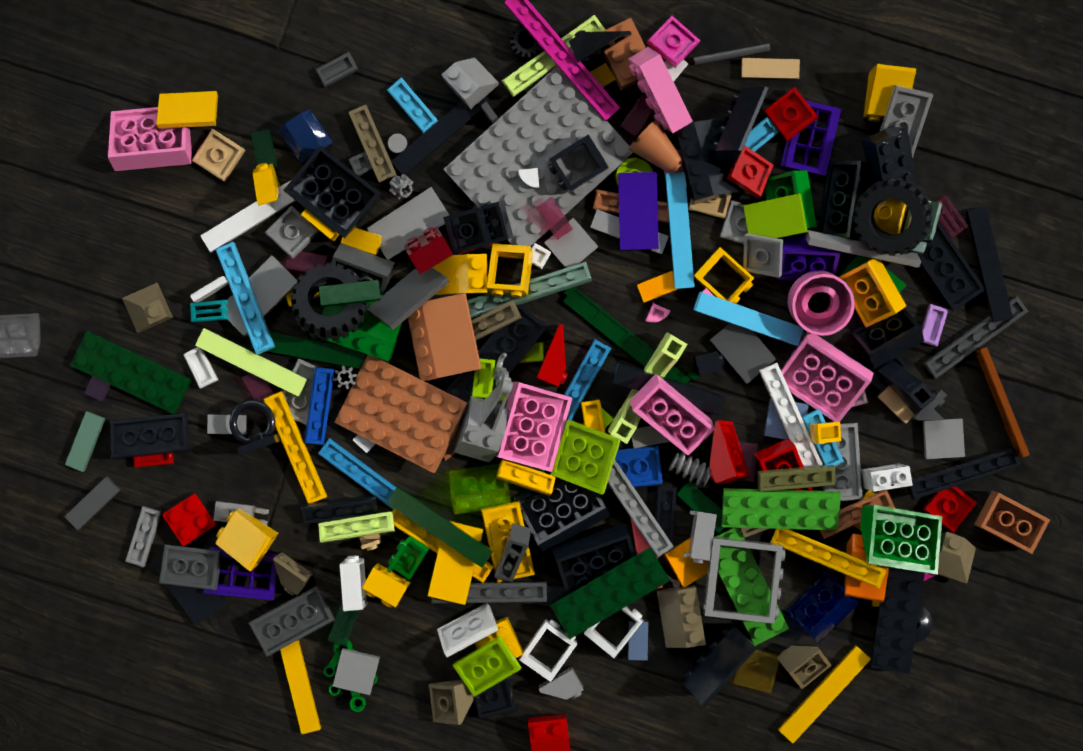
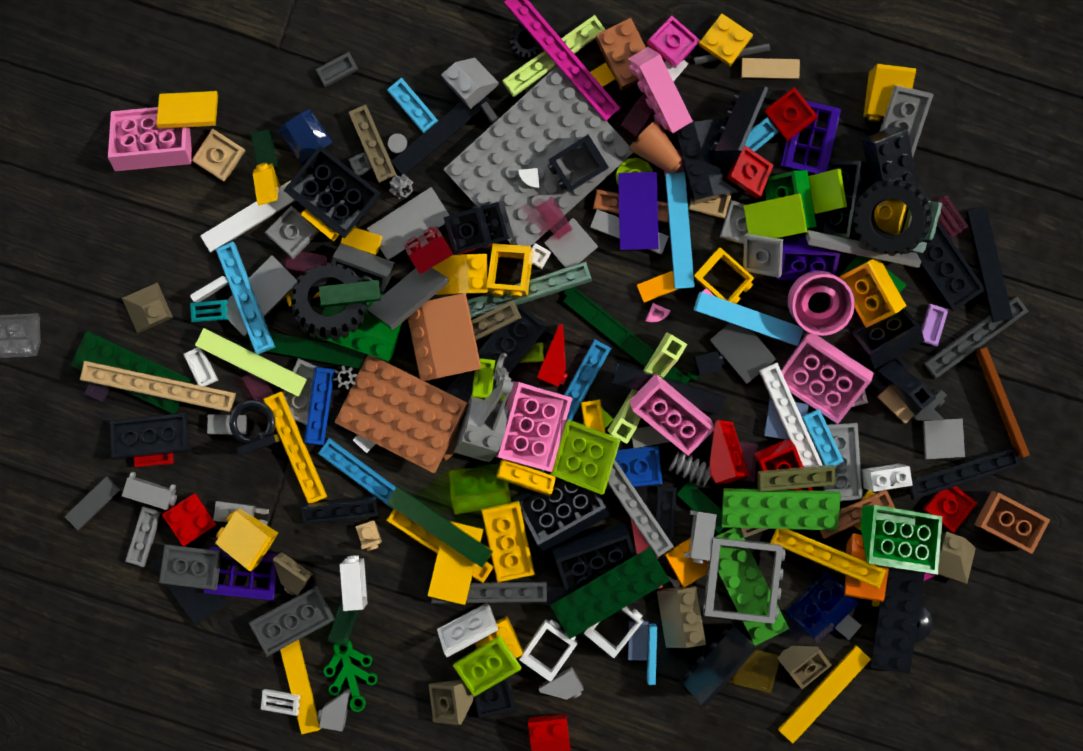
(85, 441): sand green tile -> none
(149, 492): none -> light grey brick
(157, 386): none -> tan tile
(295, 704): none -> white tile
(335, 712): none -> light grey slope
(356, 527): yellowish green tile -> none
(356, 671): light grey tile -> none
(385, 585): yellow brick -> none
(408, 557): green bracket -> none
(513, 552): dark grey slope -> none
(591, 44): black slope -> none
(652, 648): none -> medium azure tile
(725, 40): none -> yellow plate
(825, 432): yellow slope -> none
(827, 191): none -> lime tile
(848, 627): none -> dark grey tile

